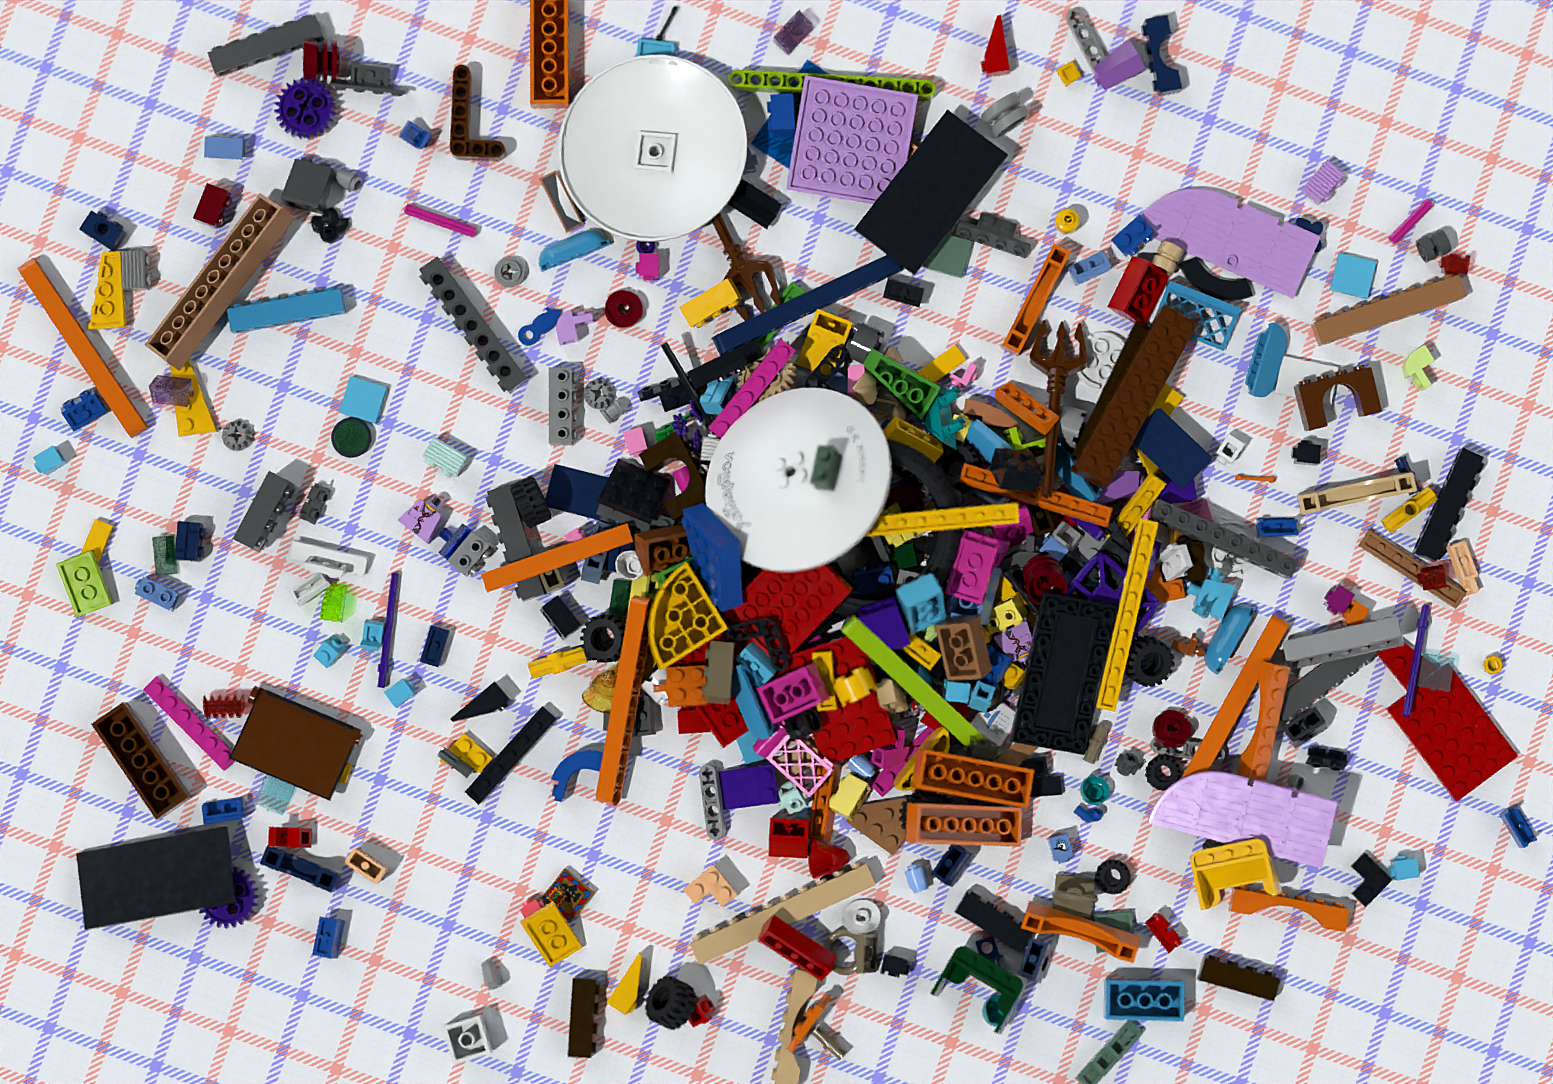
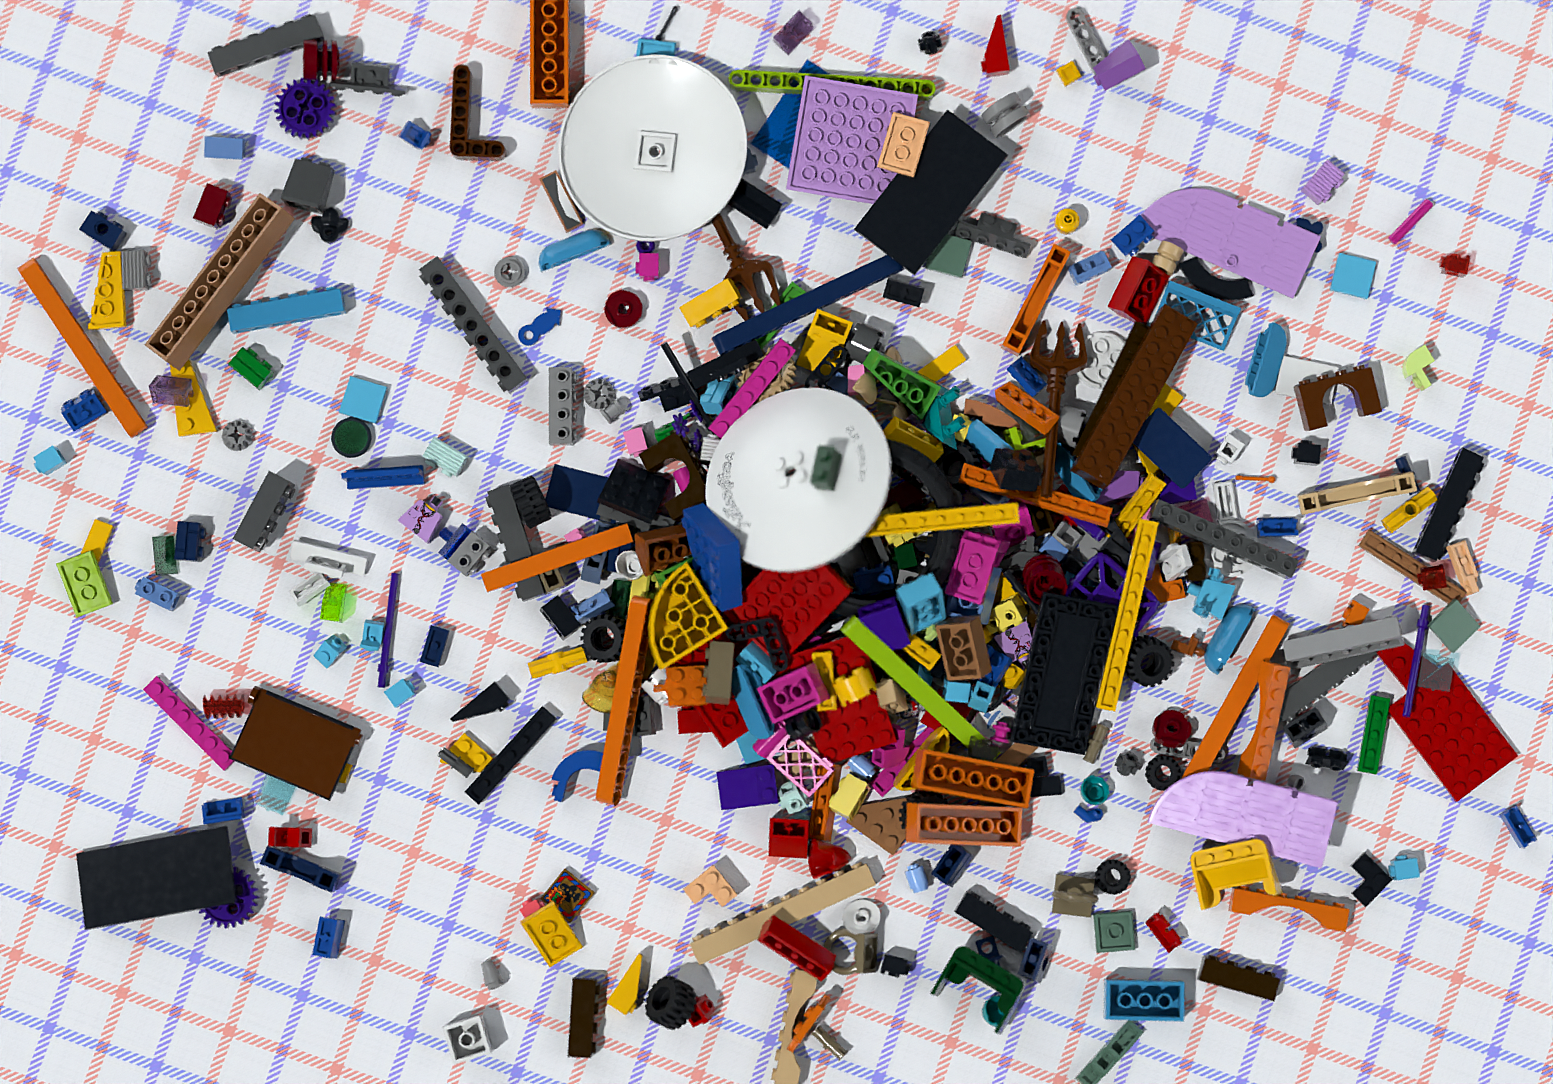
(141, 760): reddish brown brick -> none
(251, 368): none -> green brick
(318, 495): dark grey hinge -> none
(347, 180): light grey cone -> none
(366, 865): light nougat brick -> none
(384, 477): none -> blue fence
(440, 220): dark pink axle -> none
(567, 326): lavender brick -> none
(593, 606): none -> medium blue hinge
(714, 801): light grey beam -> none
(782, 115): blue brick -> none
(903, 144): none -> light nougat tile
(929, 43): none -> black gear
(969, 375): bright pink bracket -> none
(1001, 732): none -> dark pink wheel
(1026, 376): none -> blue bracket
(1060, 848): medium blue brick -> none
(1116, 942): orange arch -> none
(1166, 79): dark blue arch -> none
(1224, 498): none -> white tile
(1338, 599): magenta brick -> none
(1373, 734): none -> green plate
(1389, 310): medium nougat brick -> none
(1435, 245): dark grey wheel -> none
(1453, 625): none -> sand green tile
(1492, 665): yellow tile -> none

